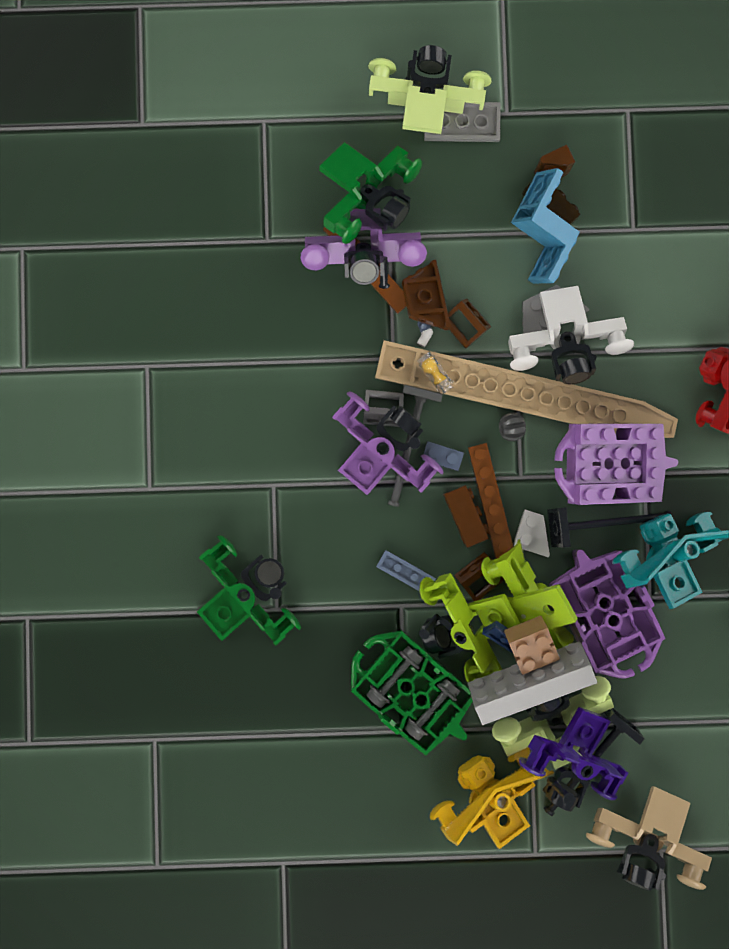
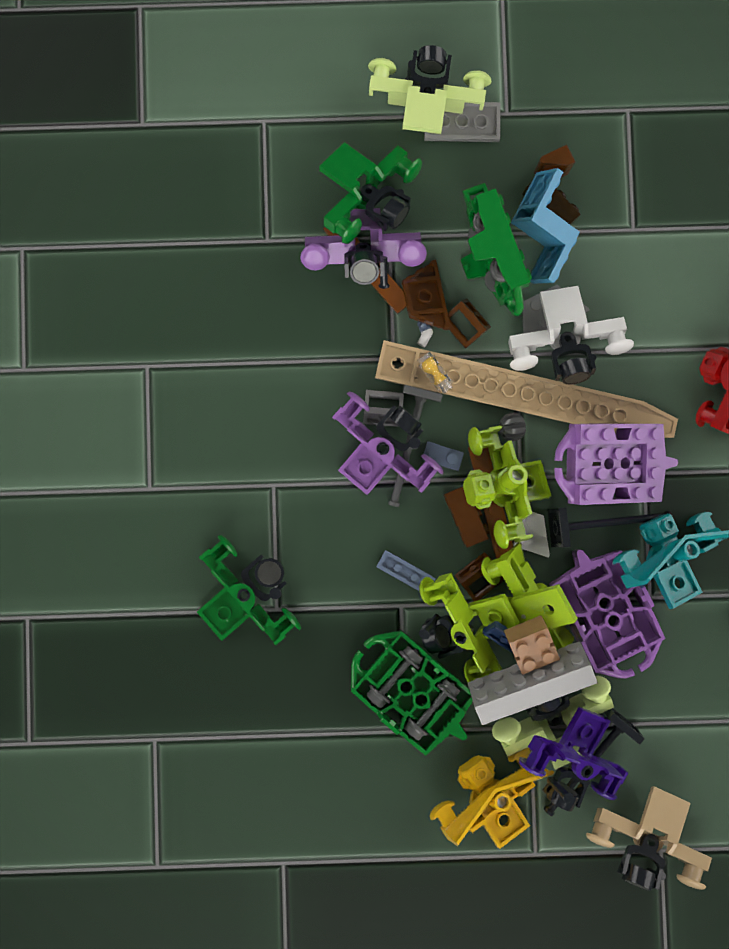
(494, 249): none -> green piece
(504, 485): none -> lime piece

